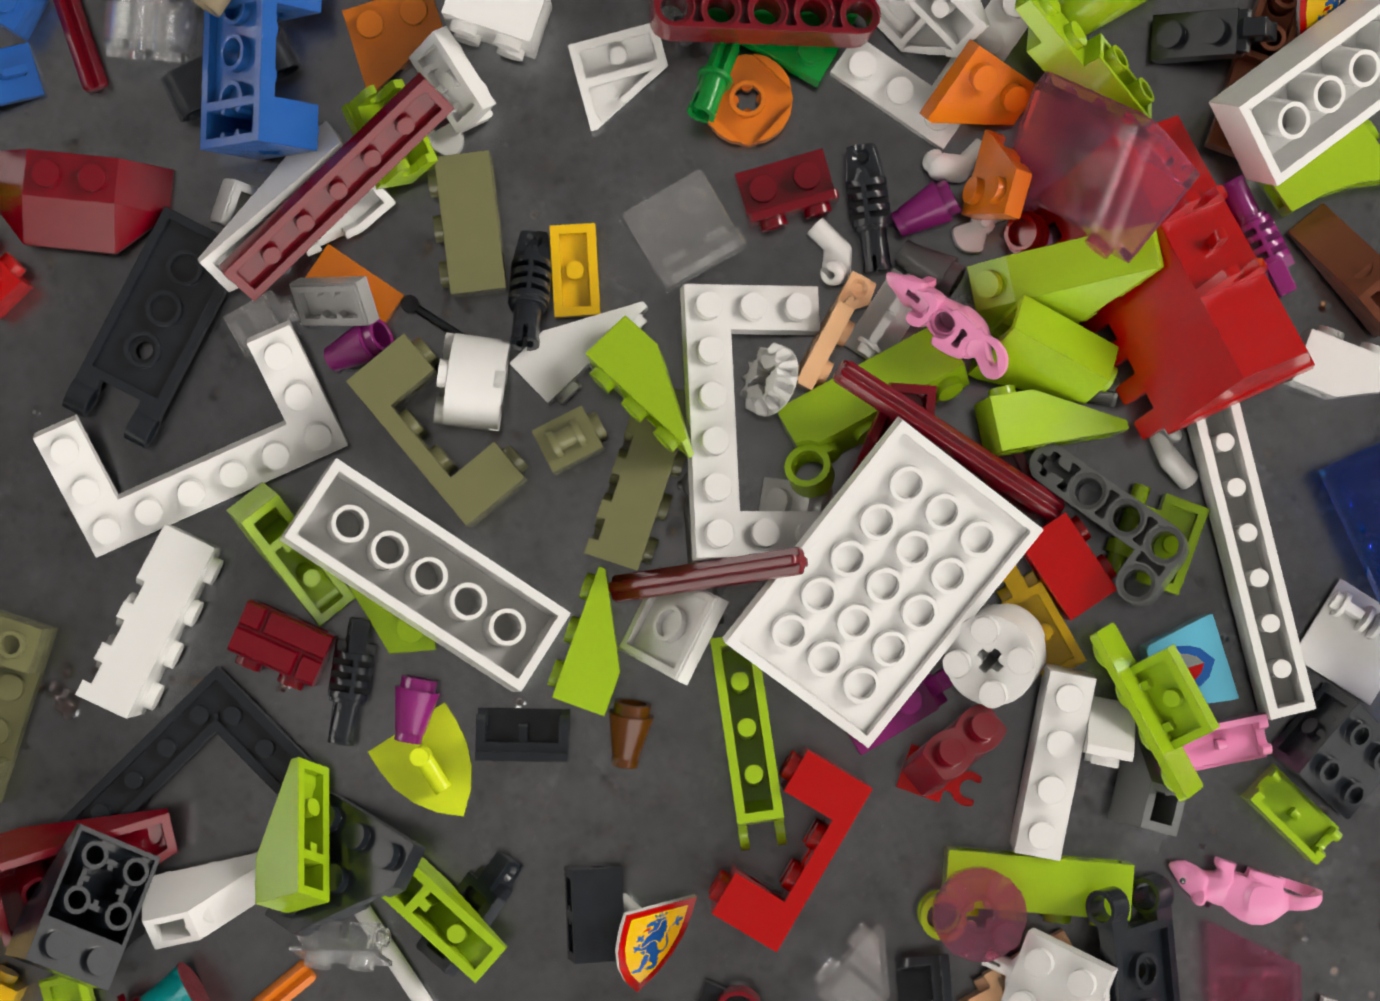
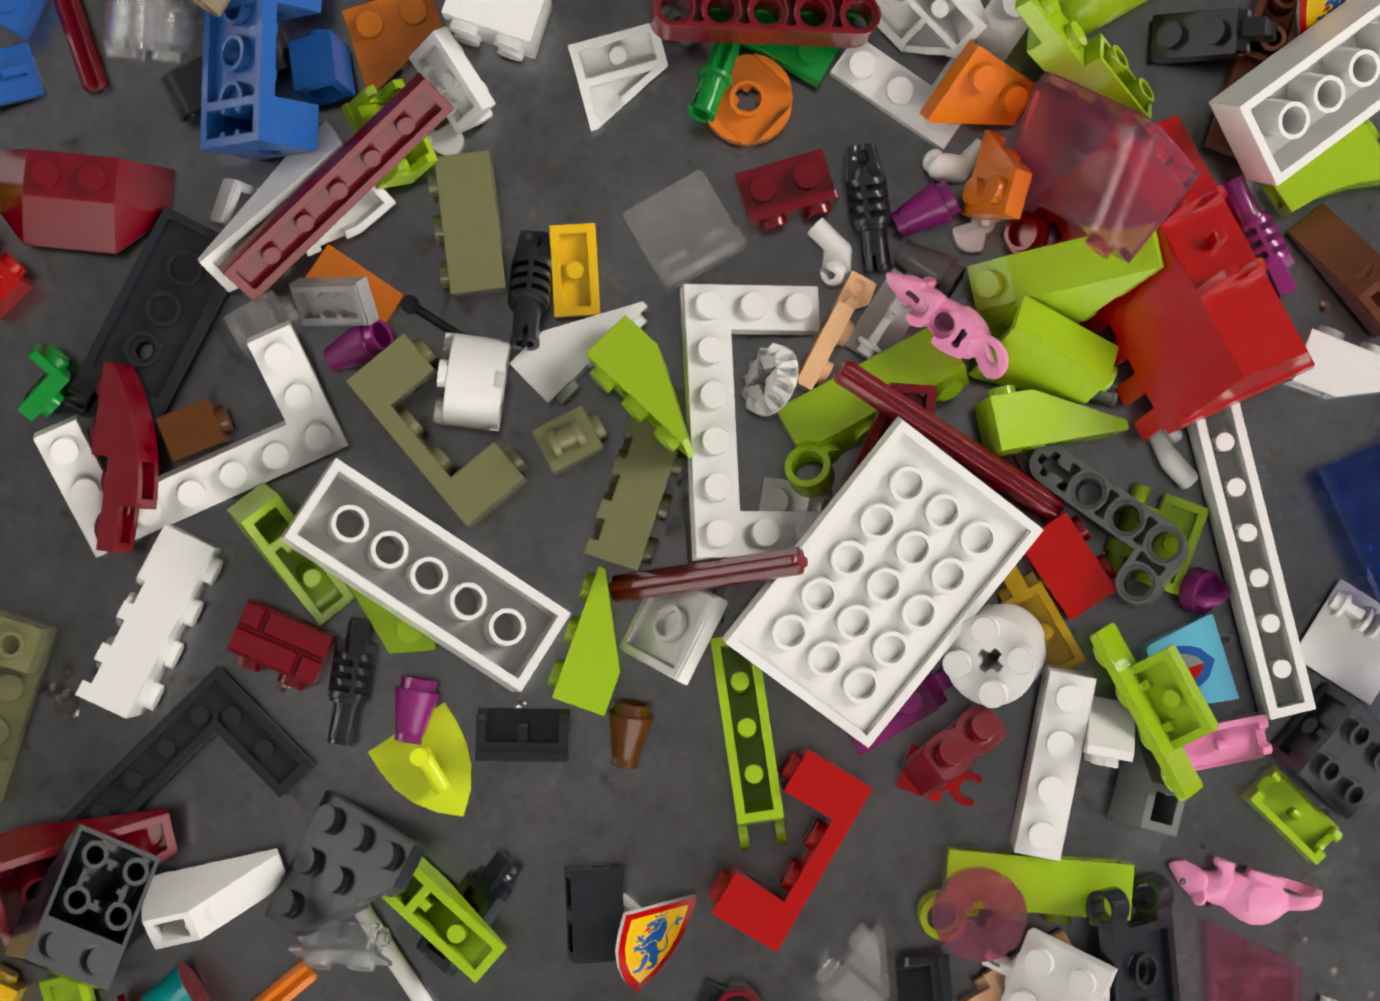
(47, 390): none -> green bracket
(128, 439): none -> dark red slope
(195, 429): none -> reddish brown brick
(295, 846): lime slope -> none
(321, 67): none -> blue brick
(1202, 591): none -> magenta tile

